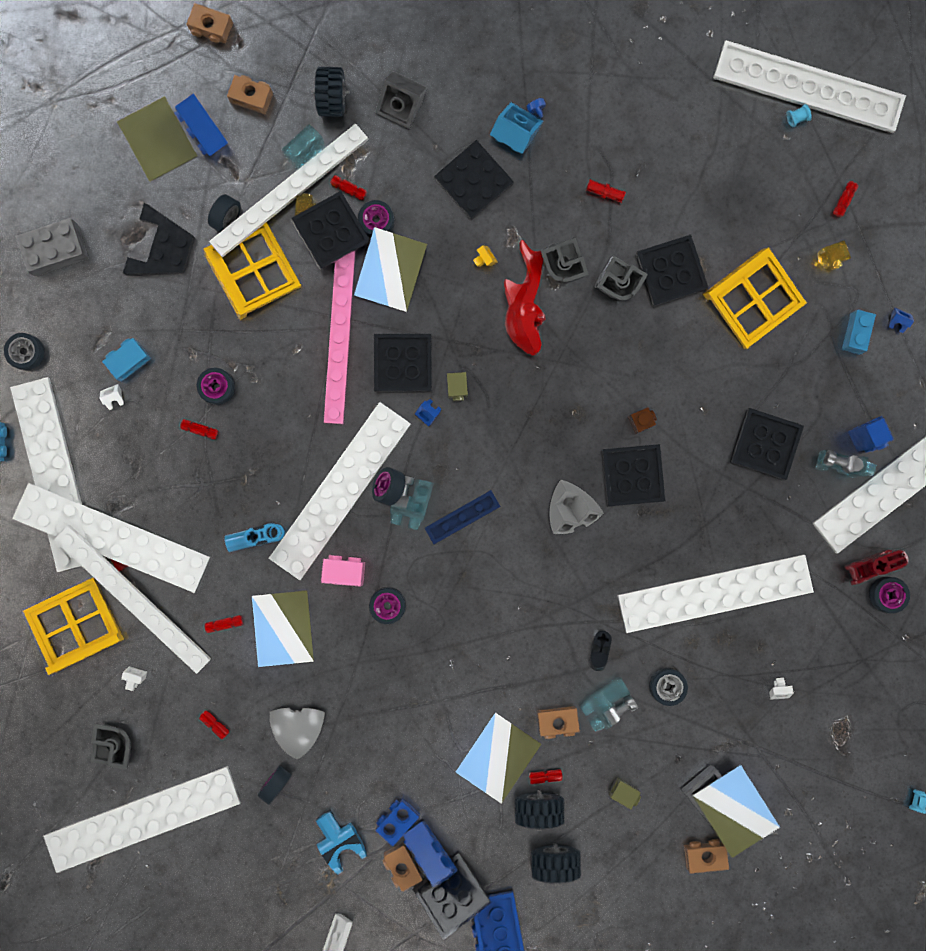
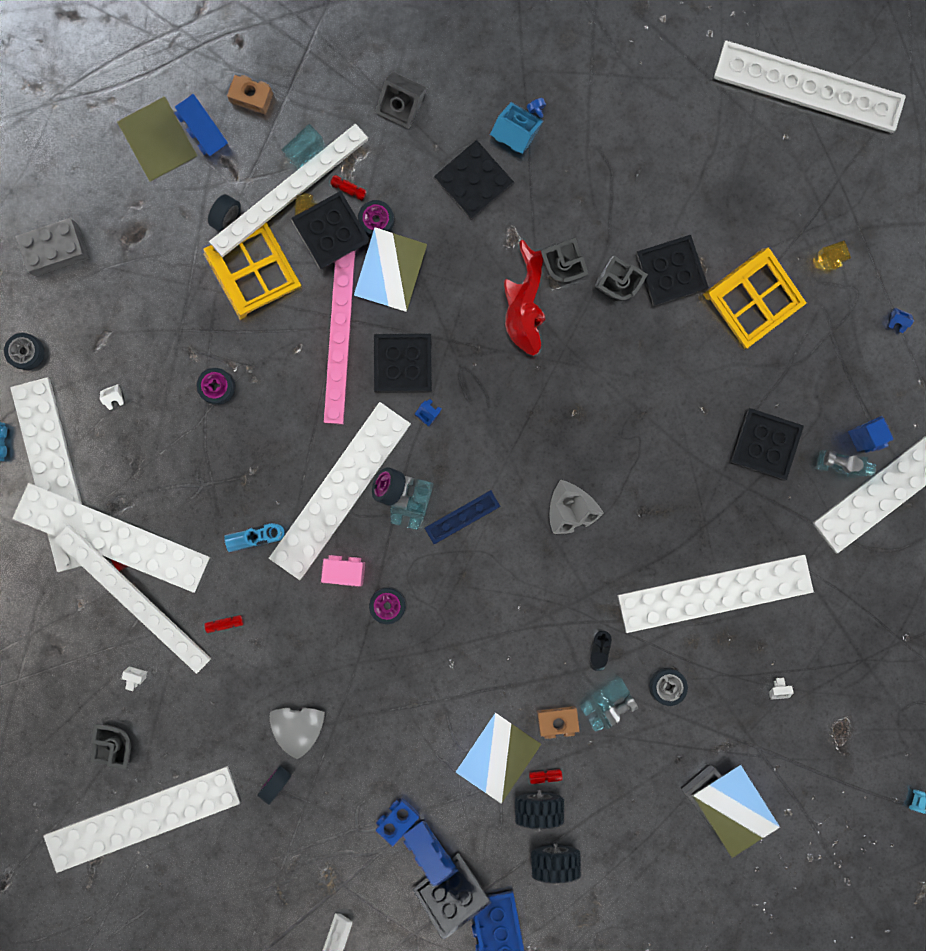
(85, 649): yellow window -> none
(126, 359): dark azure brick -> none
(169, 248): black wing -> none
(199, 429): red axle -> none
(201, 16): medium nougat brick -> none
(210, 721): red piece -> none
(282, 628): sticker -> none
(330, 91): black wheel -> none
(337, 840): dark azure connector -> none
(406, 878): medium nougat brick -> none
(457, 386): olive brick -> none
(486, 257): yellow tile -> none
(605, 191): red pin -> none
(625, 794): olive brick -> none
(633, 475): black plate -> none
(642, 420): reddish brown brick -> none
(717, 861): medium nougat brick -> none
(799, 115): medium azure bush -> none
(845, 199): red axle -> none
(858, 332): dark azure brick -> none
(876, 564): dark red piece -> none
(881, 600): wheel -> none

